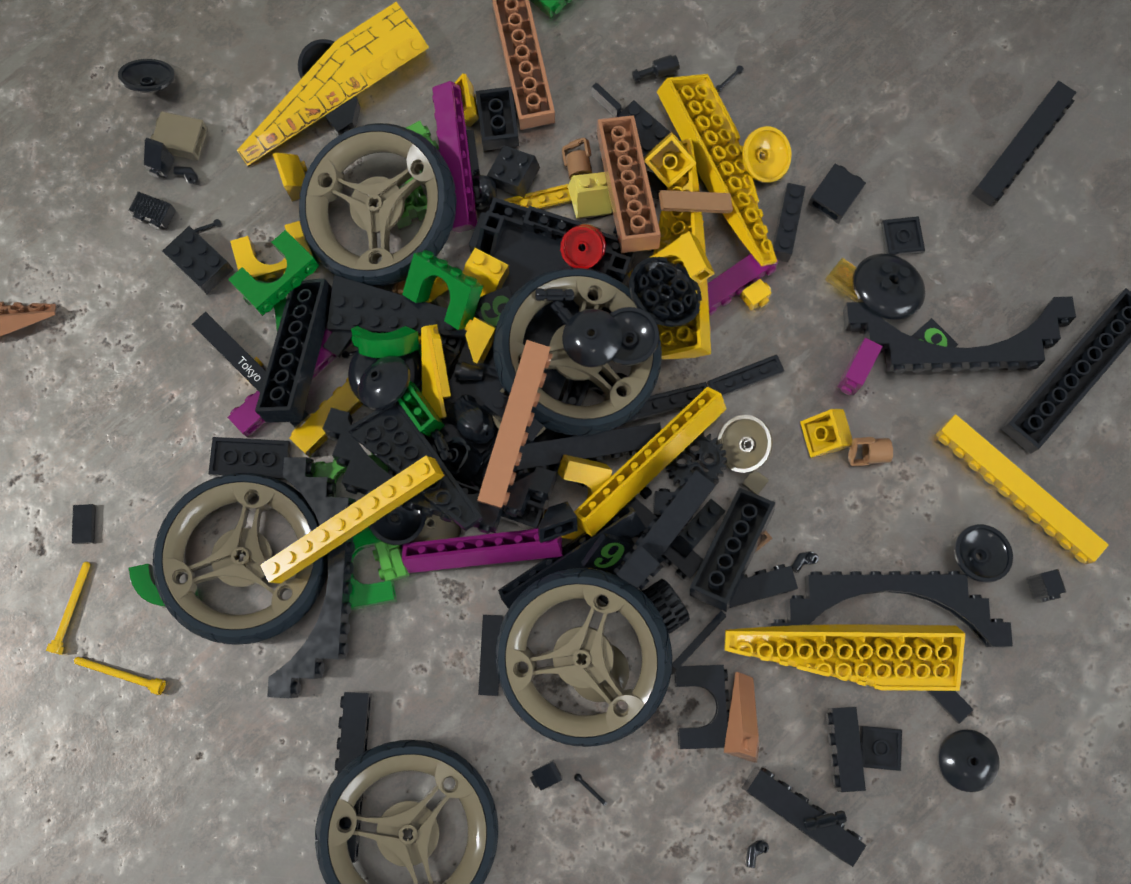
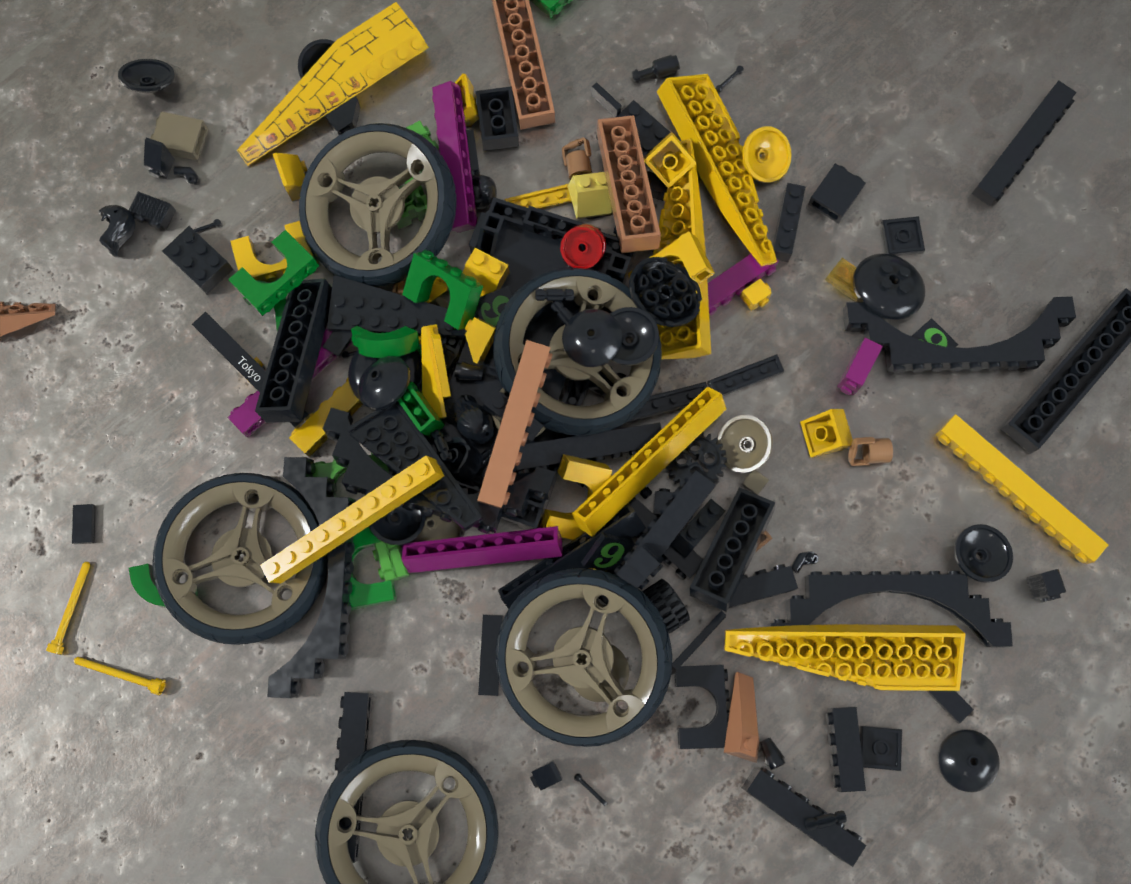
(120, 227): none -> black piece
(248, 456): black plate -> none
(514, 171): black brick -> none
(557, 522): black slope -> none
(695, 201): medium nougat tile -> none
(755, 850): black arm -> none
(772, 754): none -> black cone

